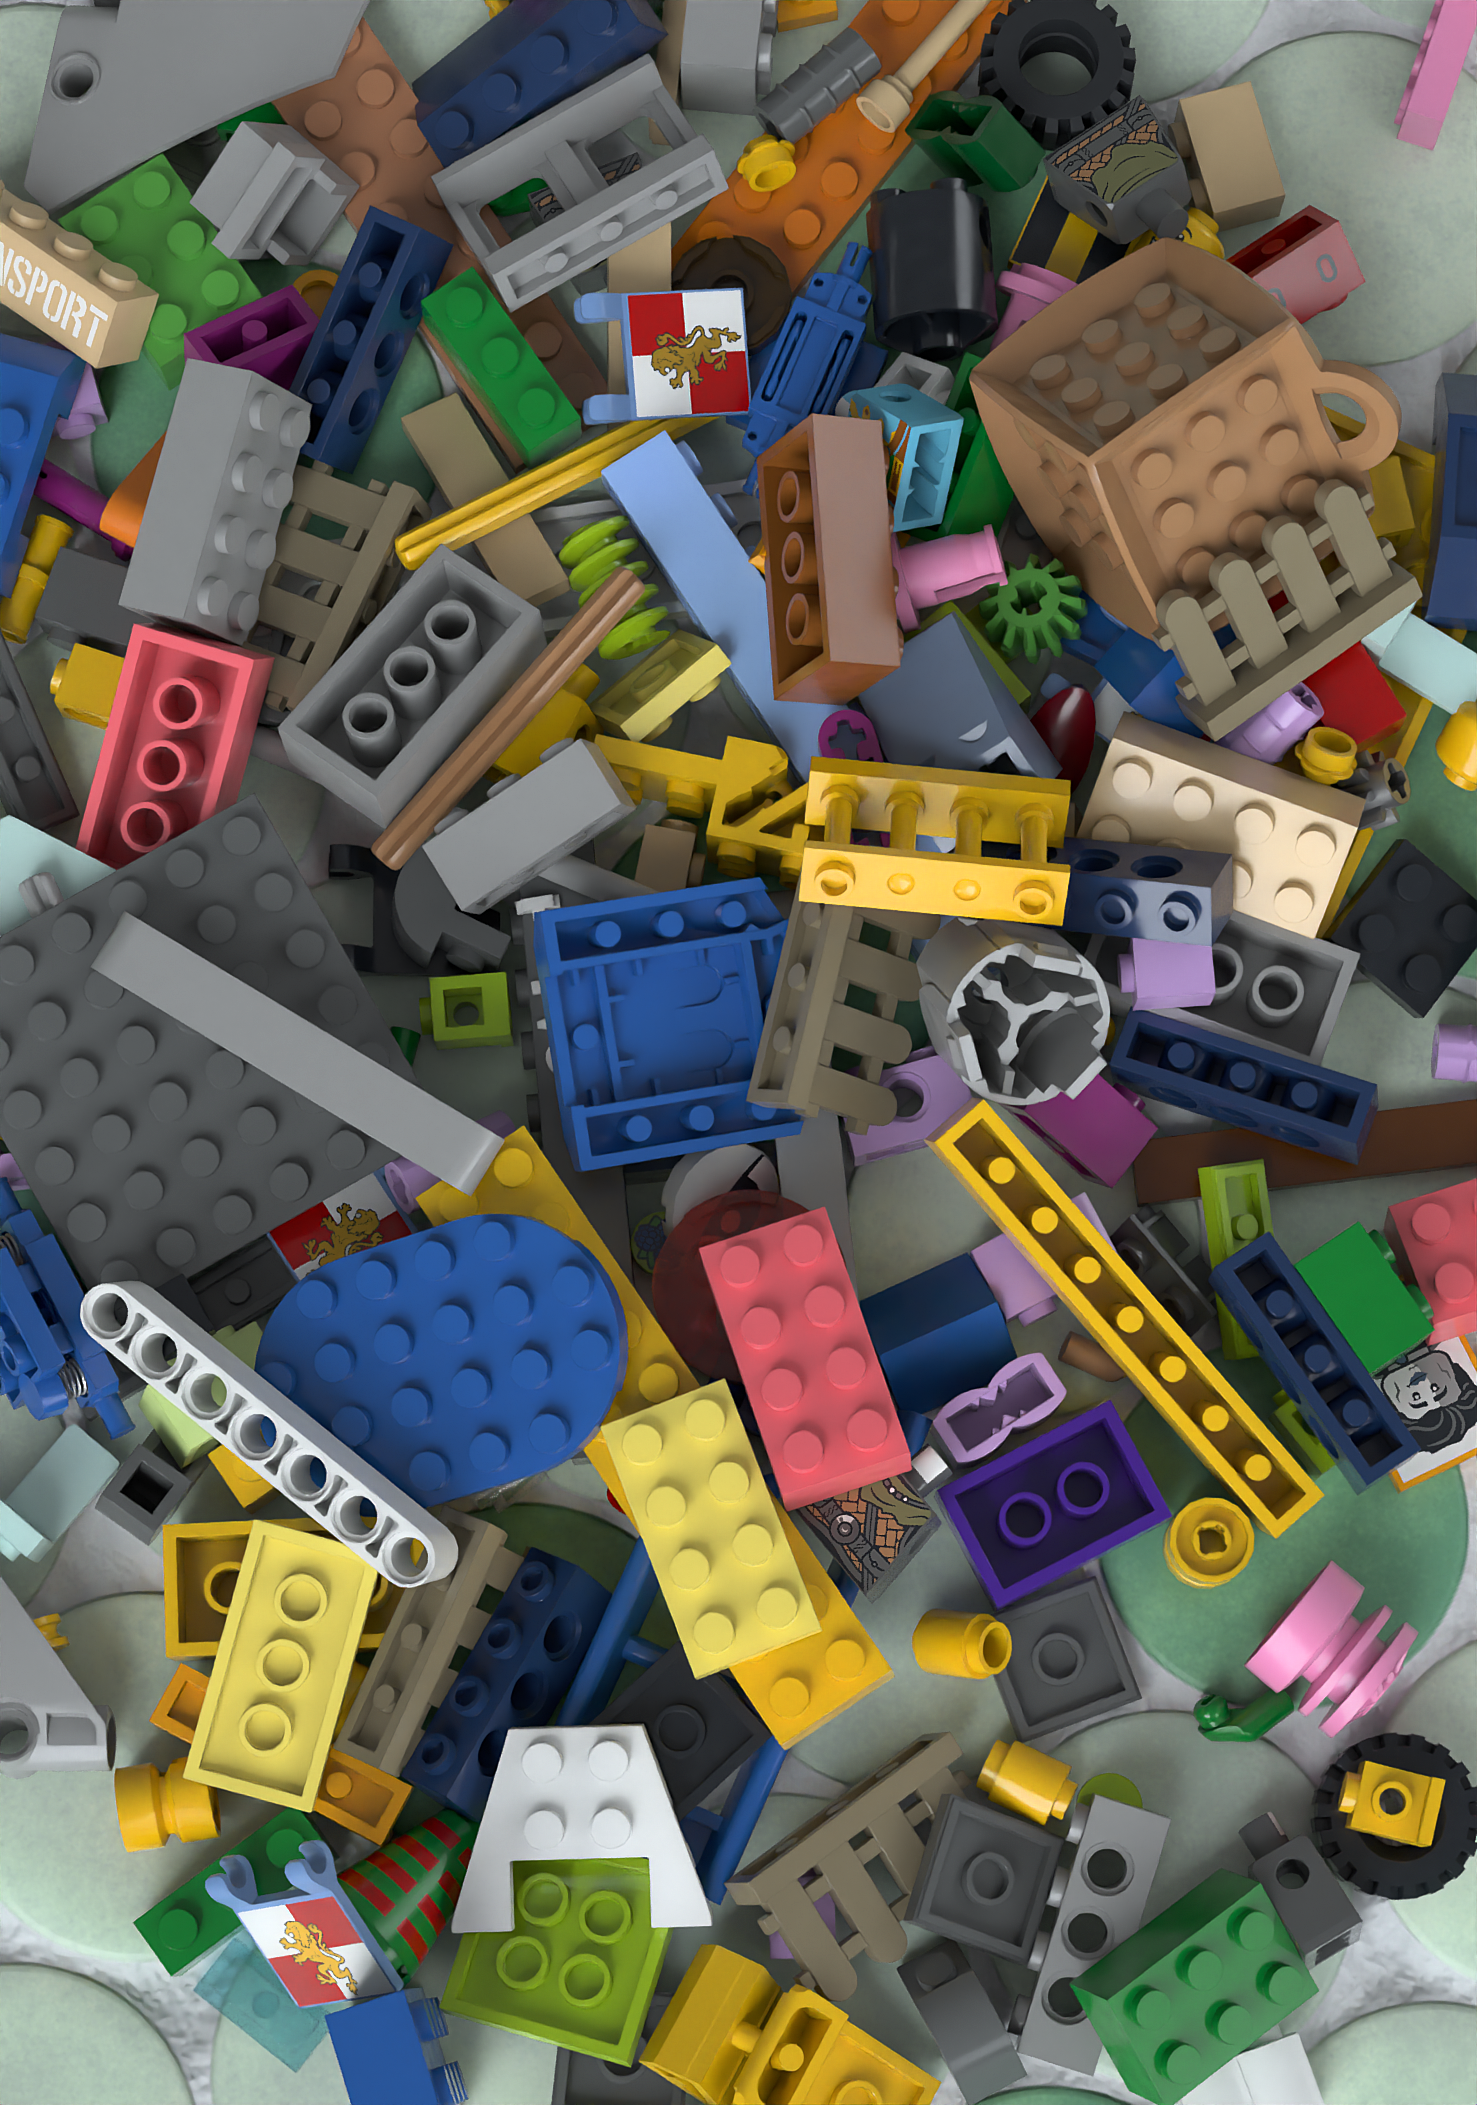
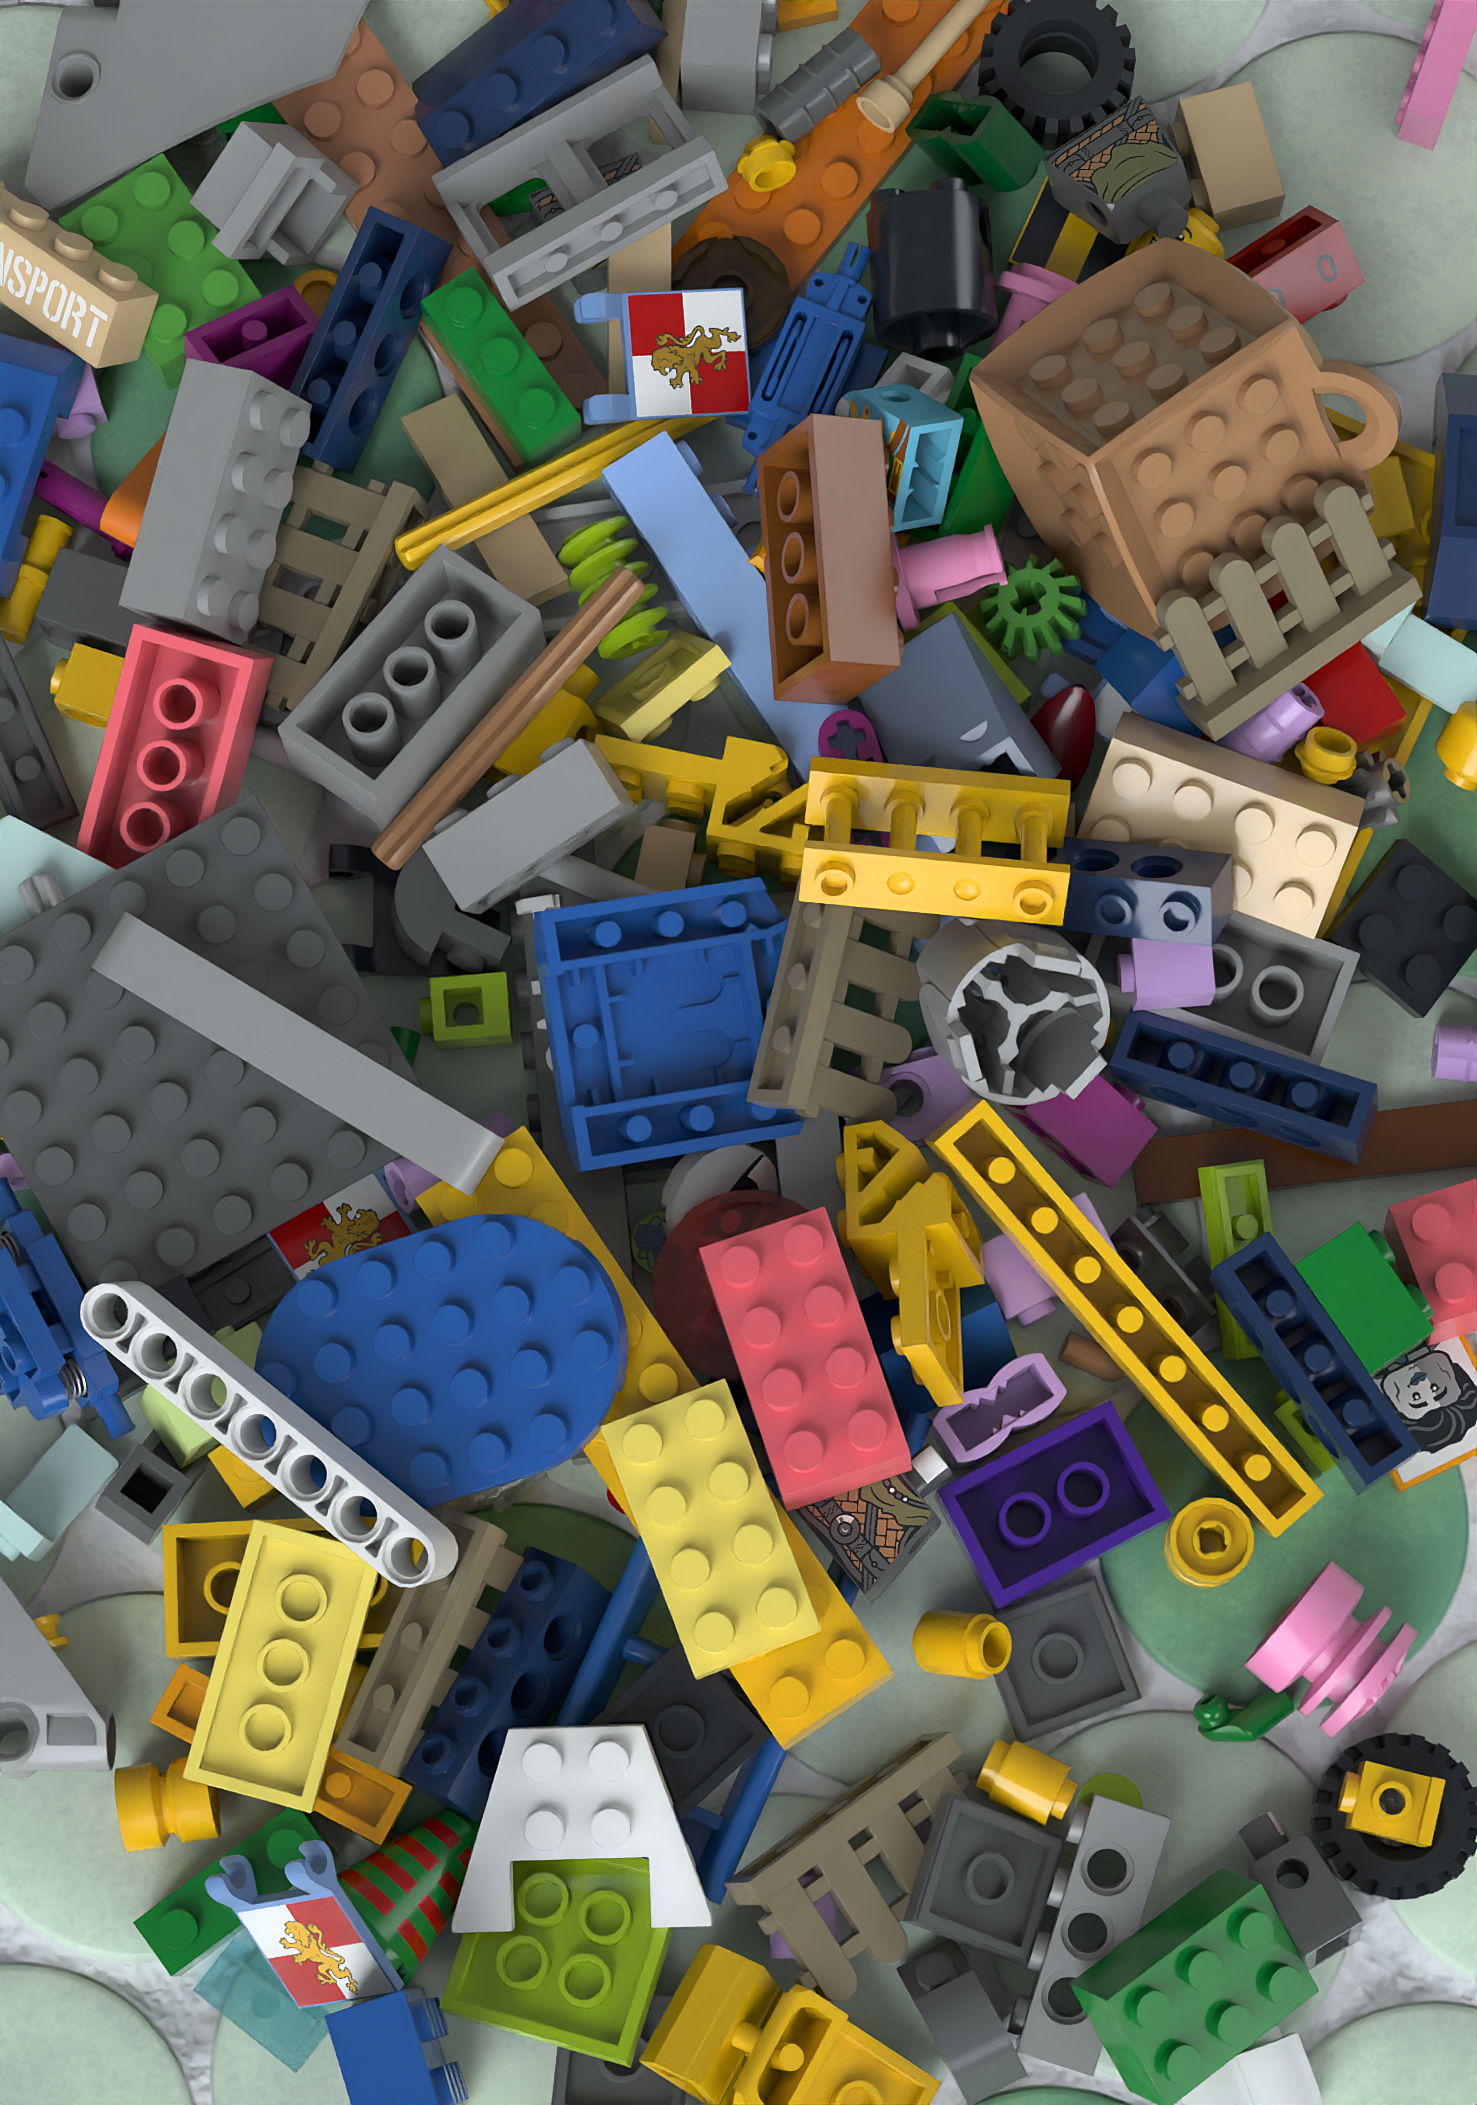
(914, 1246): none -> yellow piece

